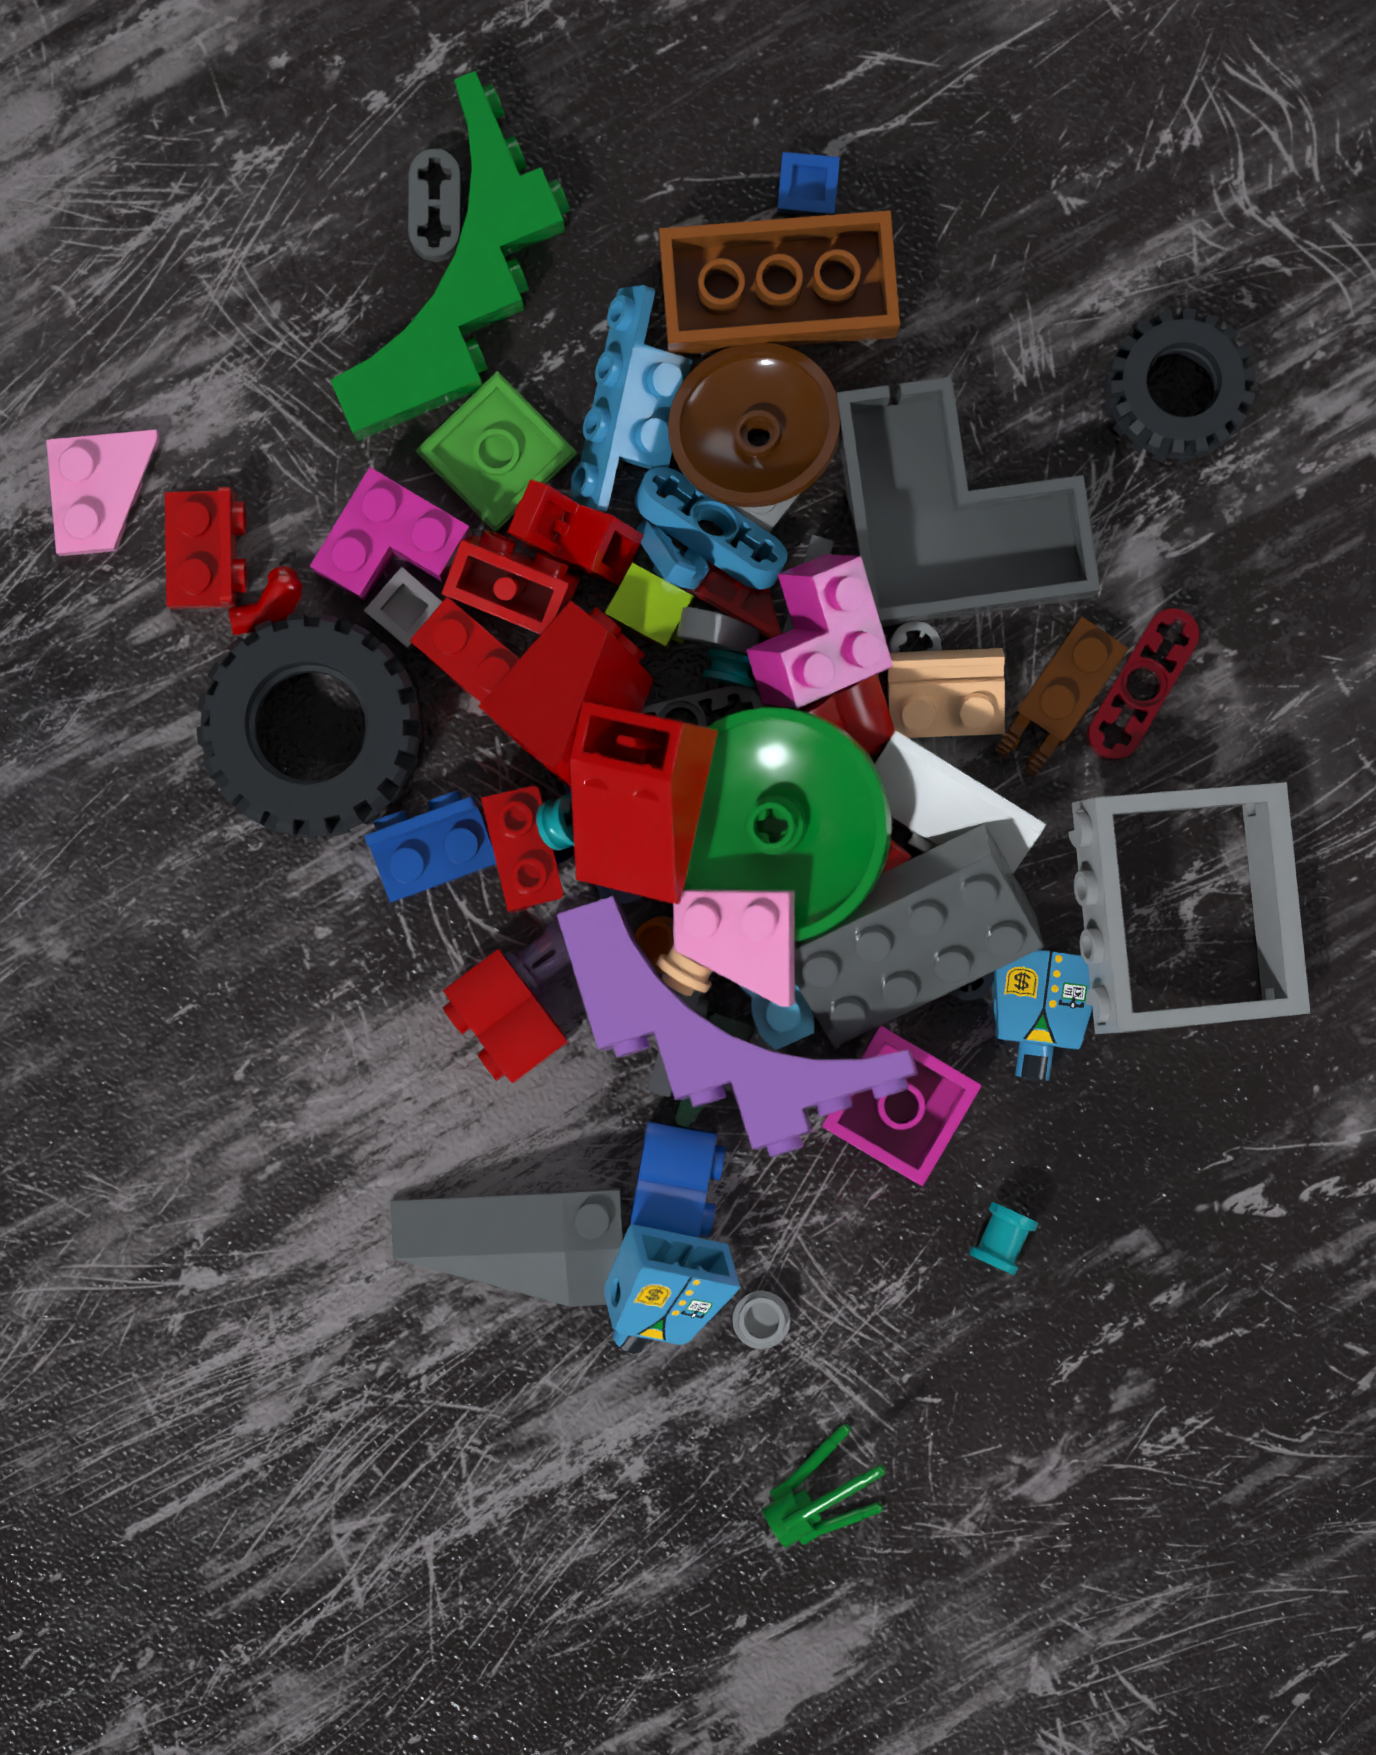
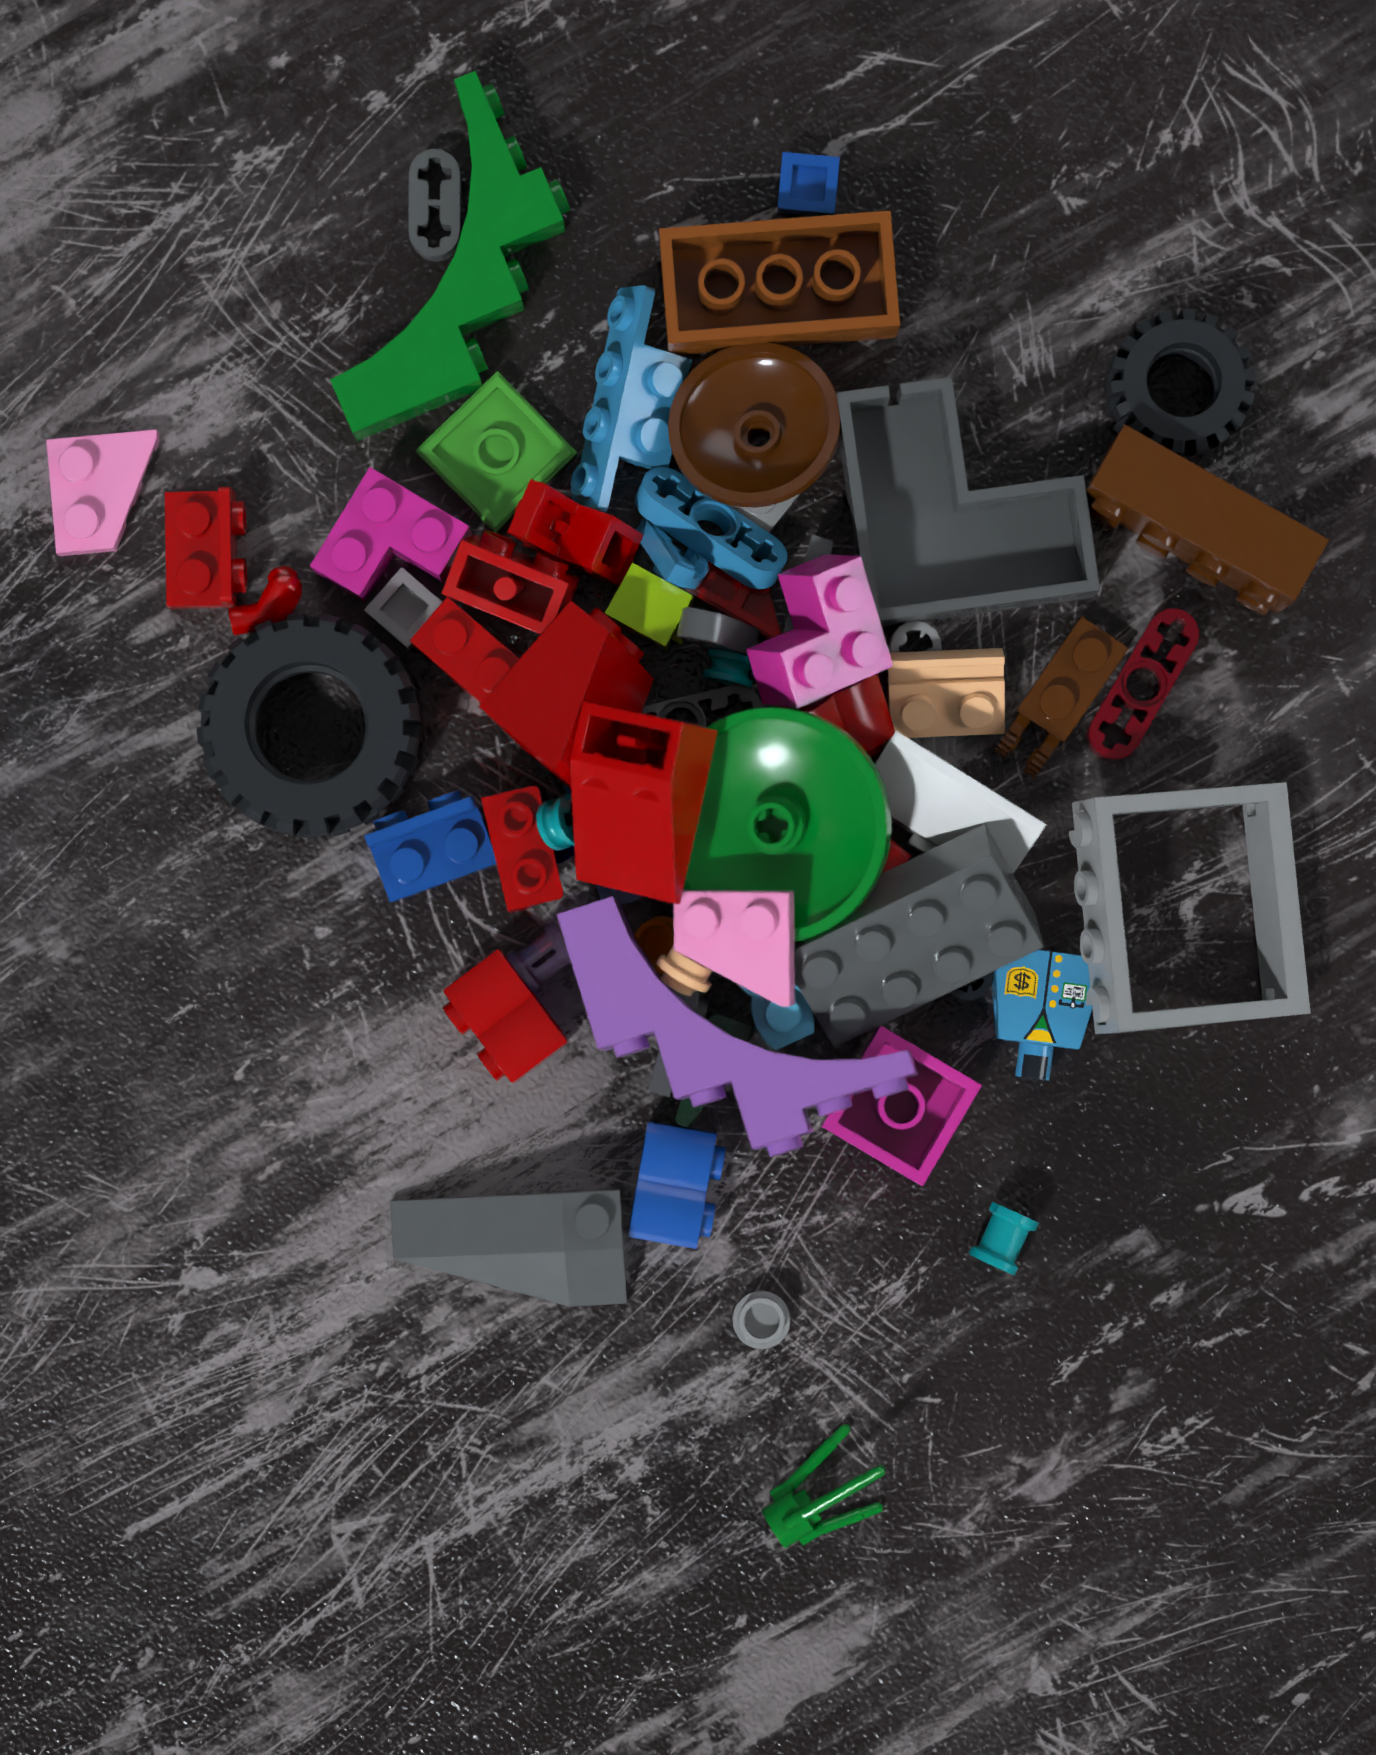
(666, 1286): dark azure torso -> none
(1202, 522): none -> reddish brown brick

